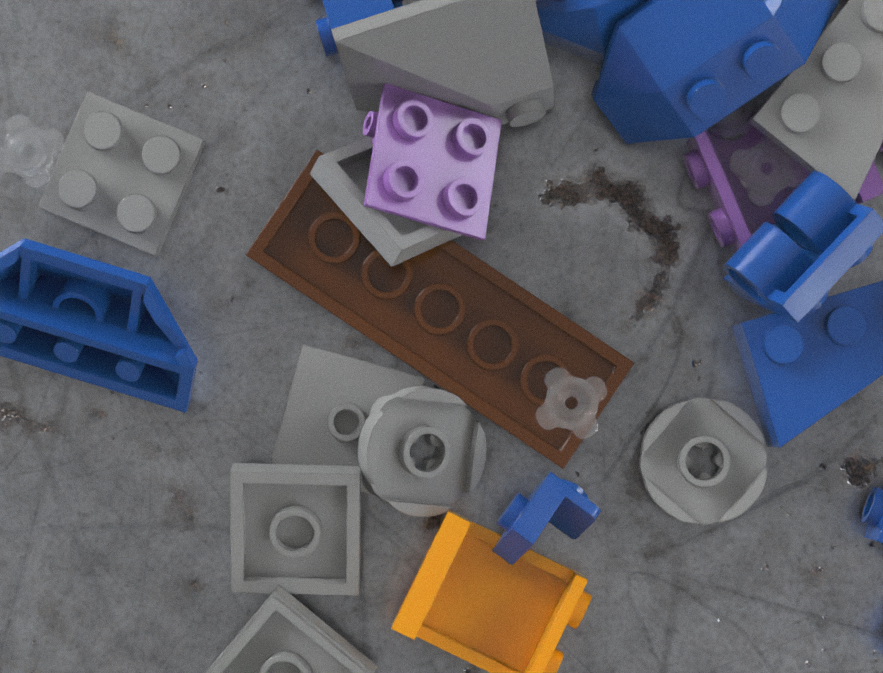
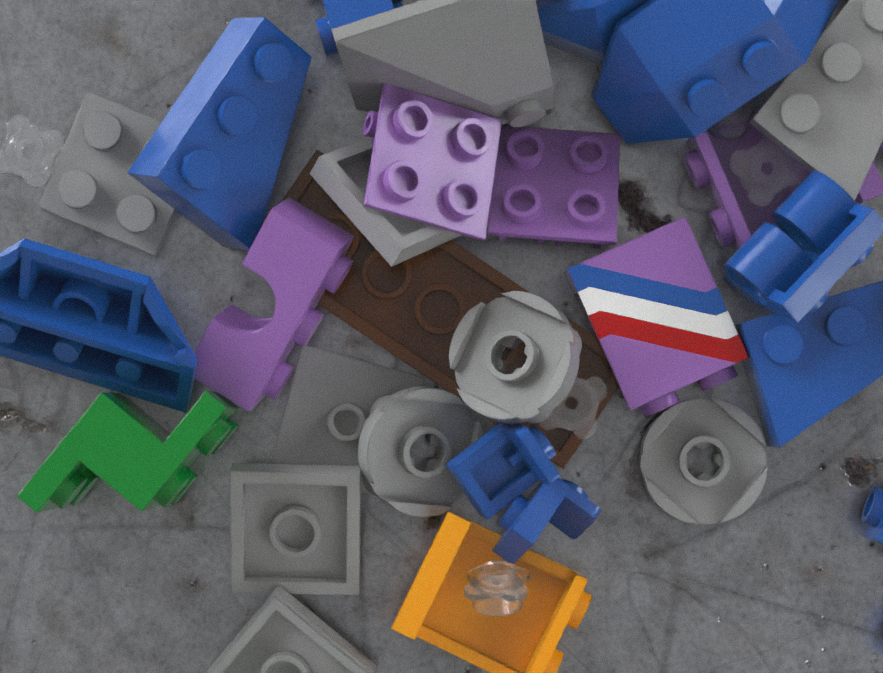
(130, 453): none -> green bracket
(228, 132): none -> blue wedge
(300, 260): none -> medium lavender arch
(497, 588): none -> clear plate
(503, 466): none -> blue bracket
(550, 363): none -> light grey plate
(555, 186): none -> medium lavender hinge
(658, 317): none -> panel

